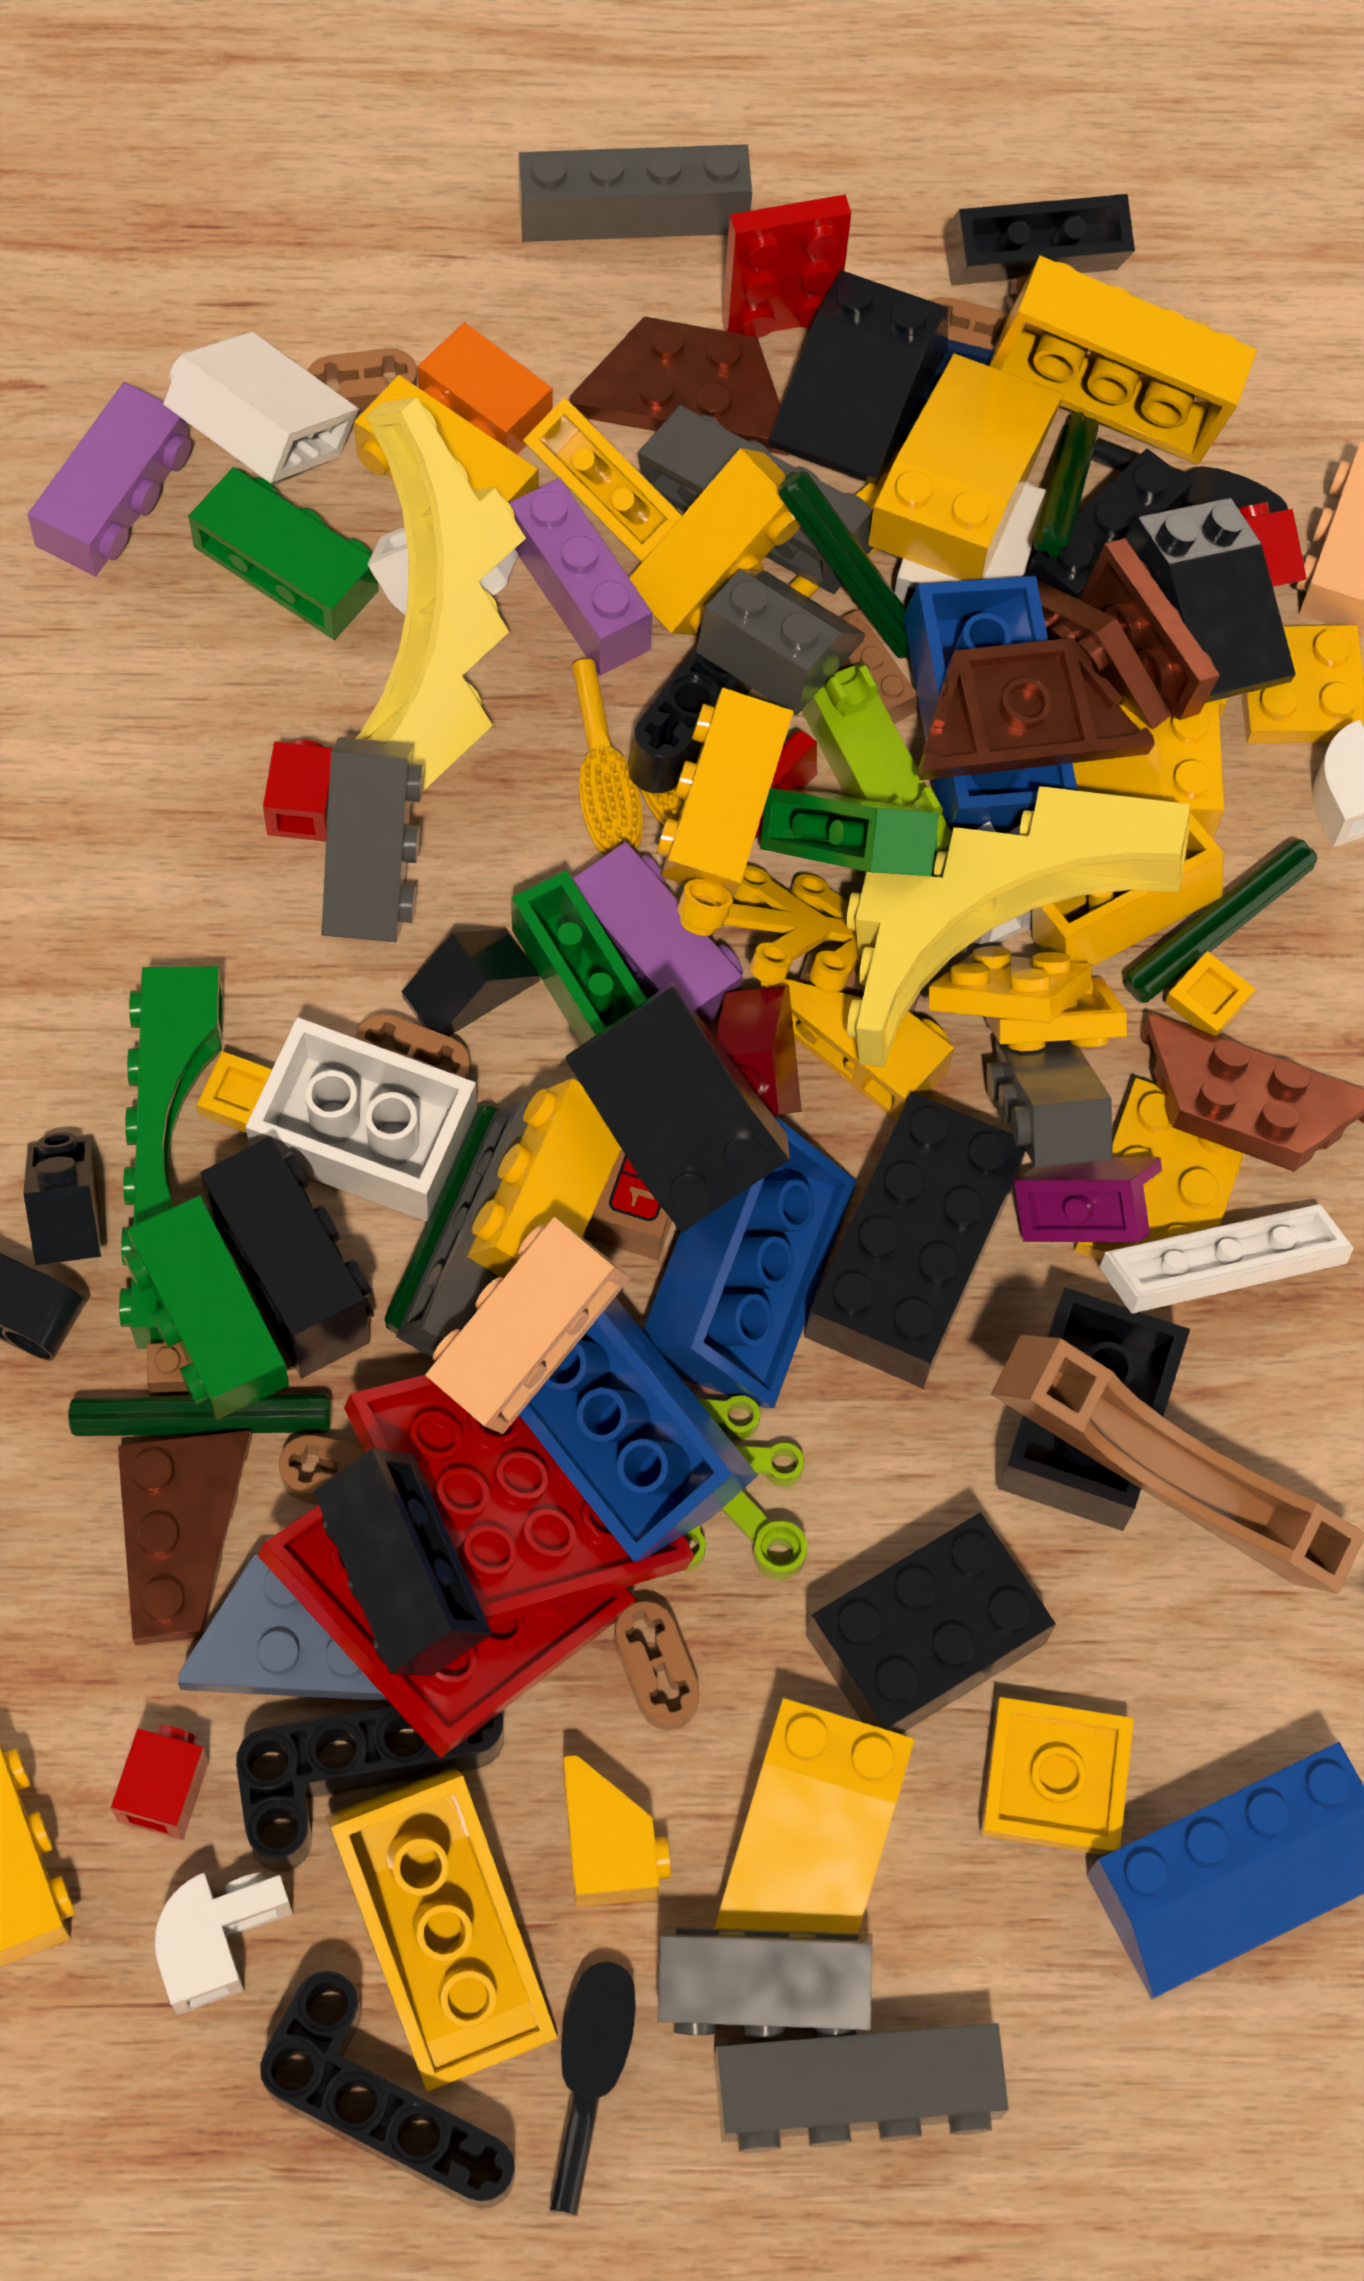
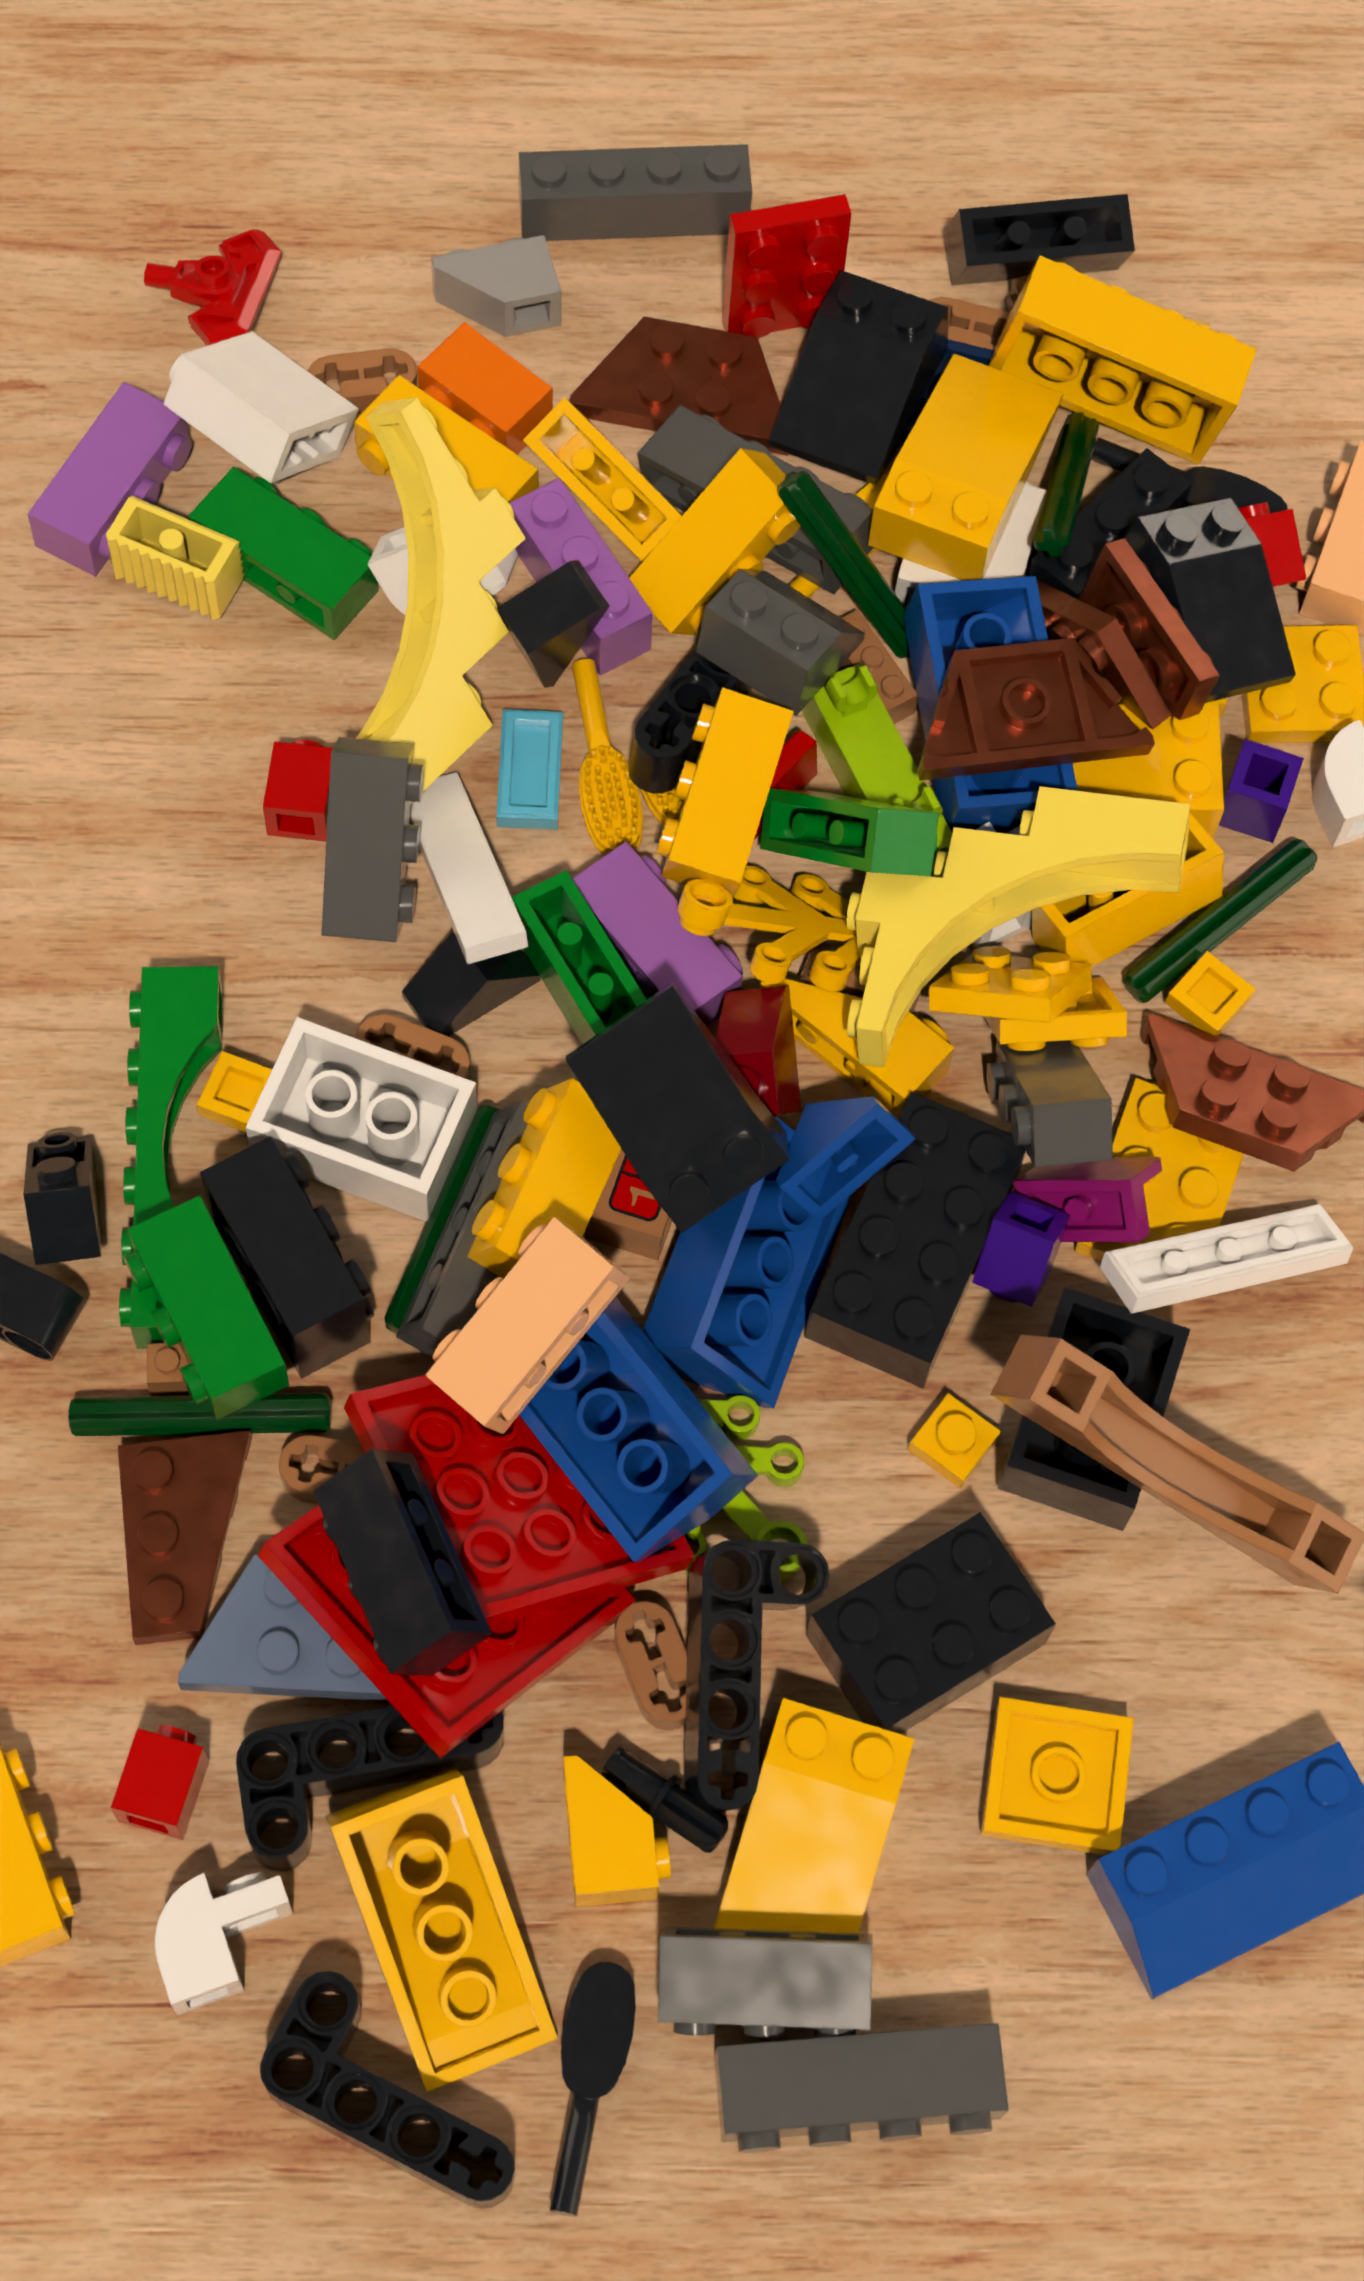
(174, 557): none -> light yellow brick
(223, 287): none -> red piece
(466, 872): none -> white tile
(501, 285): none -> light grey slope
(529, 769): none -> medium azure tile
(554, 619): none -> black slope
(665, 1800): none -> black axle
(741, 1677): none -> black beam
(838, 1150): none -> blue slope
(954, 1440): none -> yellow plate
(1020, 1249): none -> dark purple brick
(1260, 790): none -> dark purple brick

